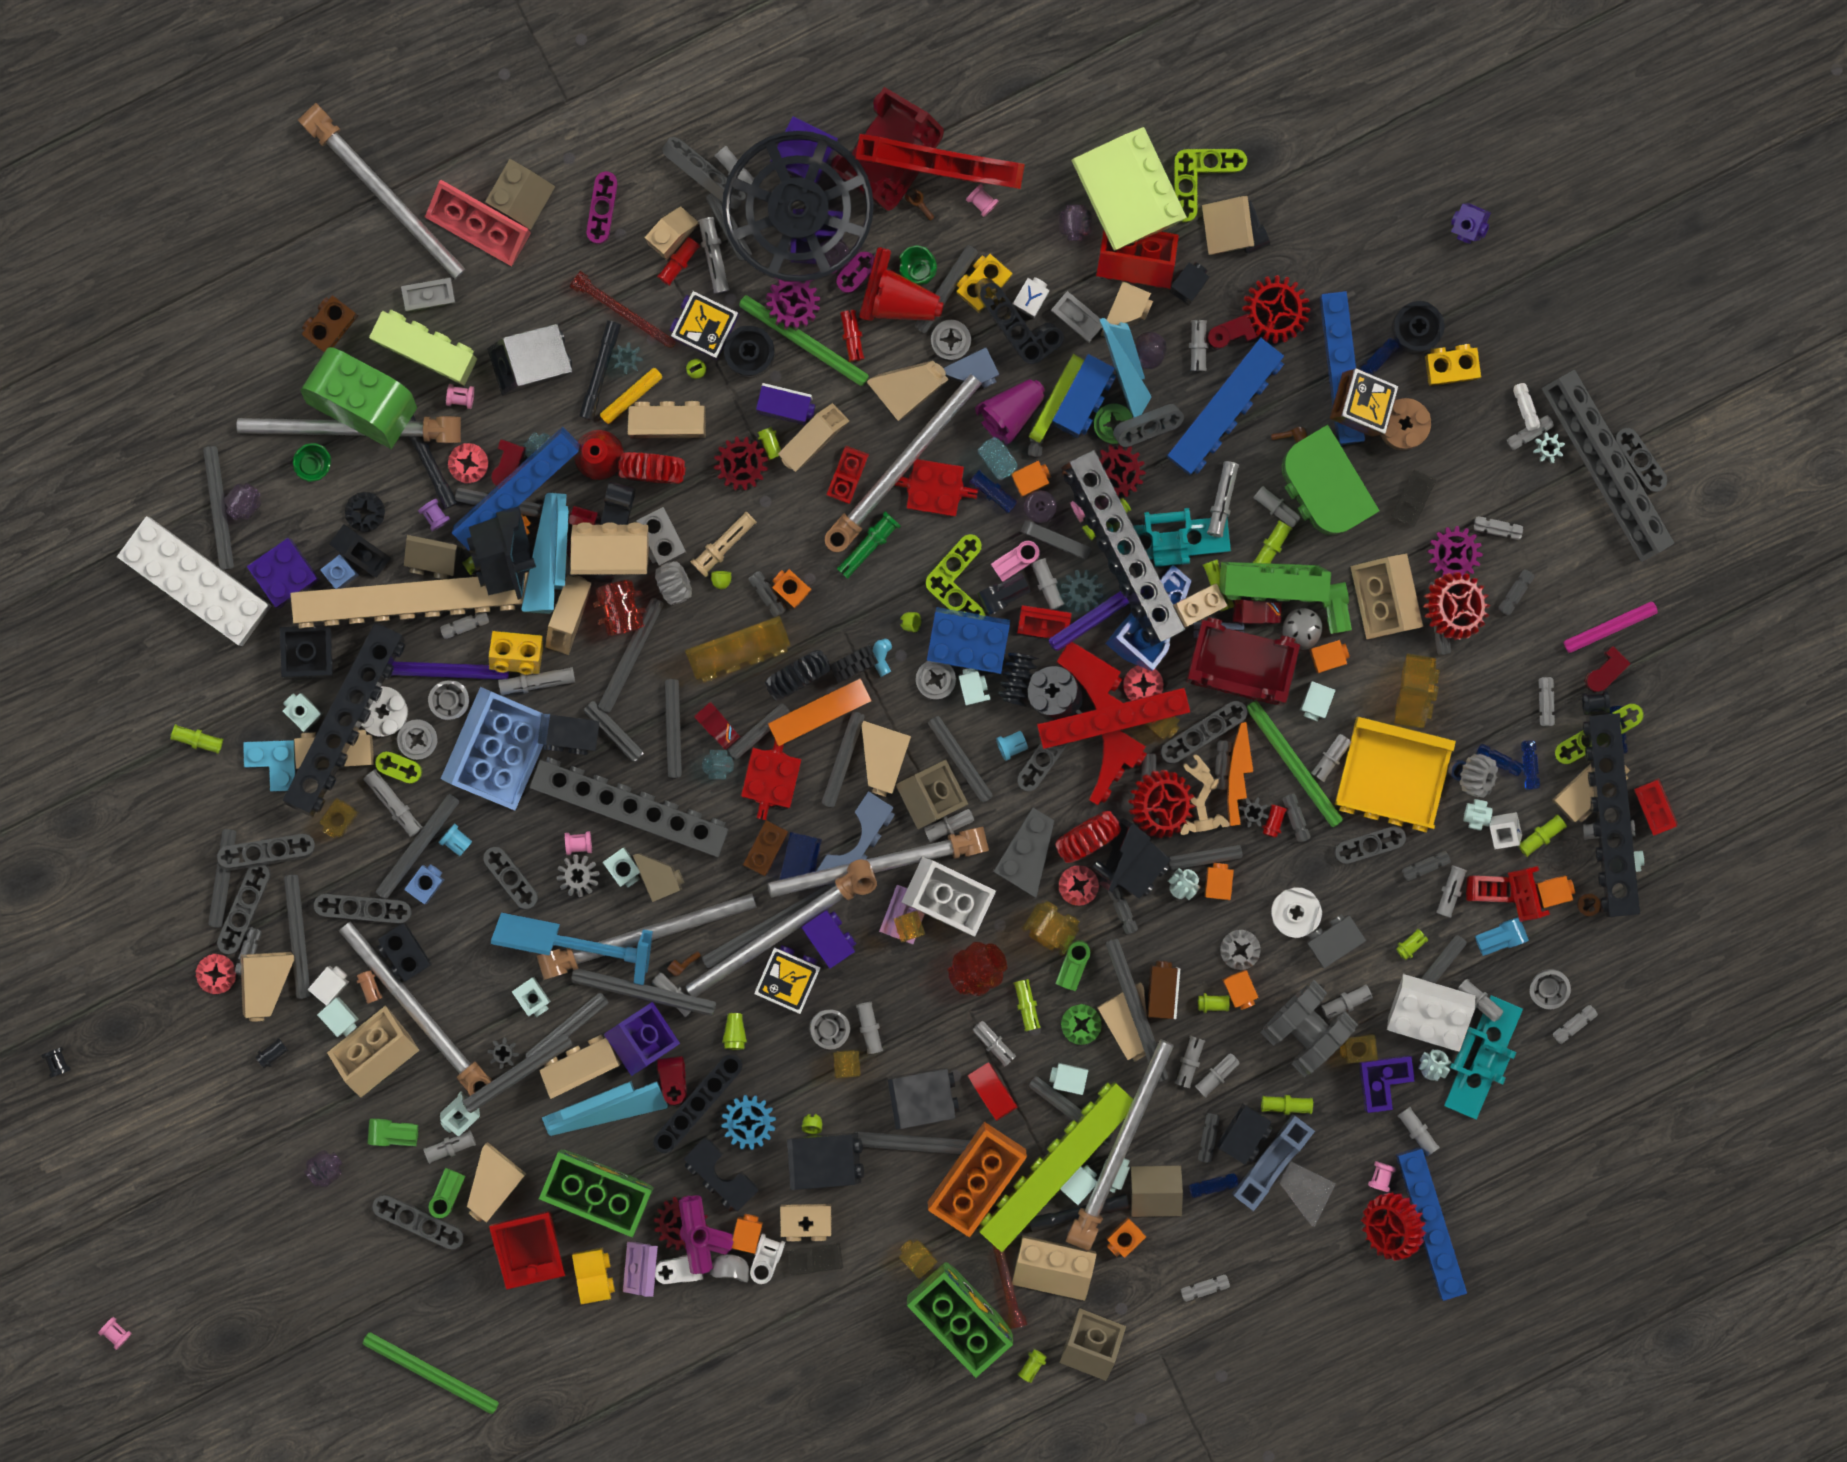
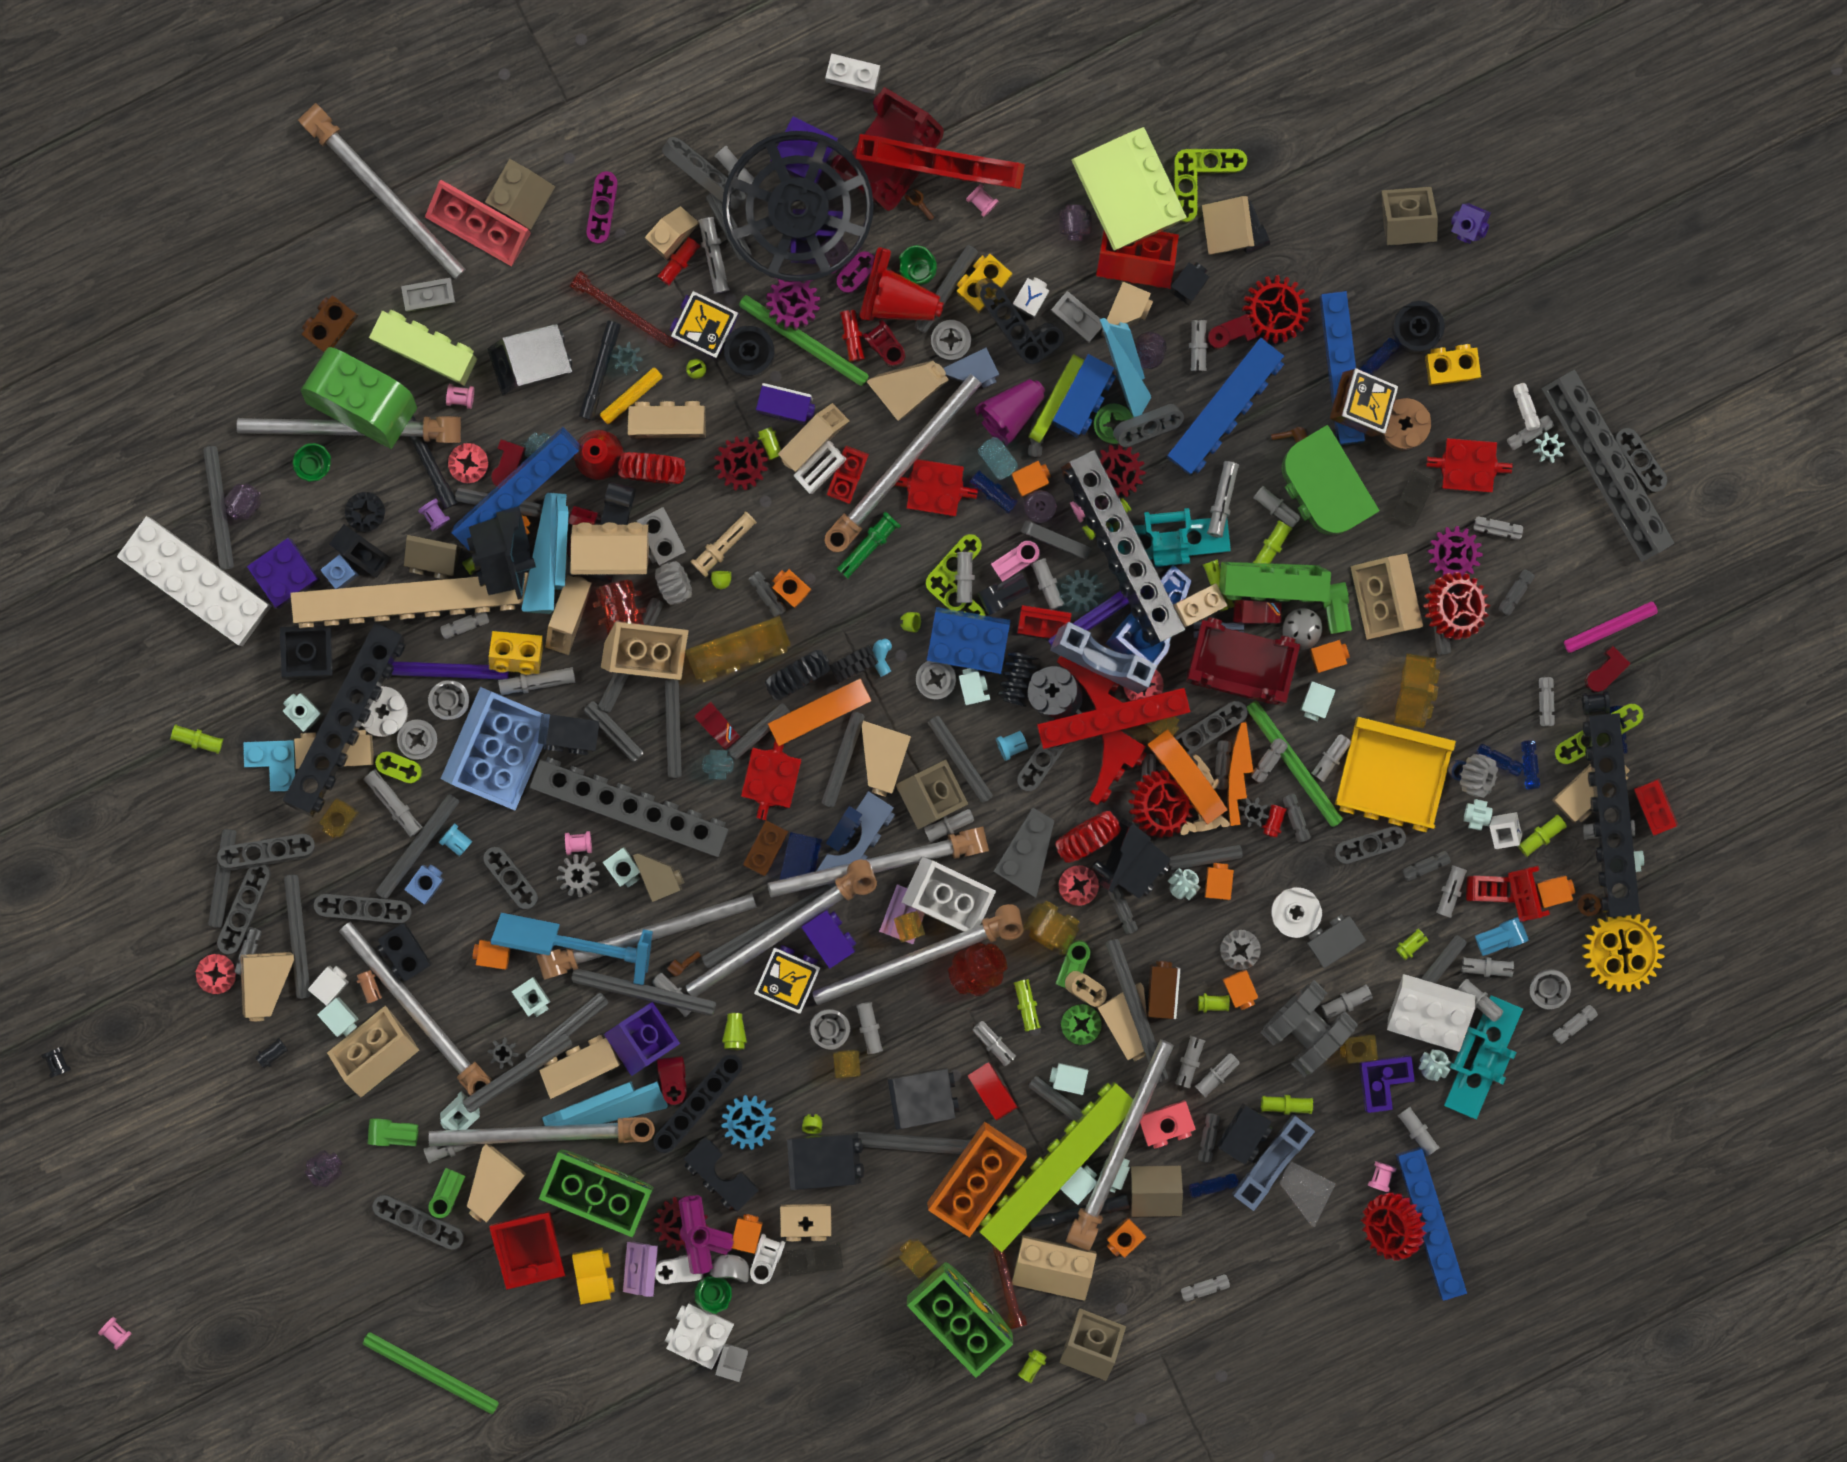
(491, 955): none -> orange brick
(623, 1130): none -> flat silver piece
(645, 650): none -> tan slope
(698, 1335): none -> white plate
(713, 1294): none -> green hair
(731, 1362): none -> light grey panel
(805, 482): none -> white tile
(844, 829): none -> dark blue piece
(852, 73): none -> white brick
(884, 344): none -> dark red piece
(964, 577): none -> light grey pin
(1005, 924): none -> flat silver piece
(1088, 985): none -> tan beam
(1120, 668): none -> sand blue arch
(1178, 1113): none -> coral brick
(1187, 776): none -> orange slope
(1269, 760): none -> light grey axle
(1409, 216): none -> dark tan slope
(1469, 465): none -> red plate
(1487, 967): none -> light grey pin
(1600, 954): none -> yellow gear

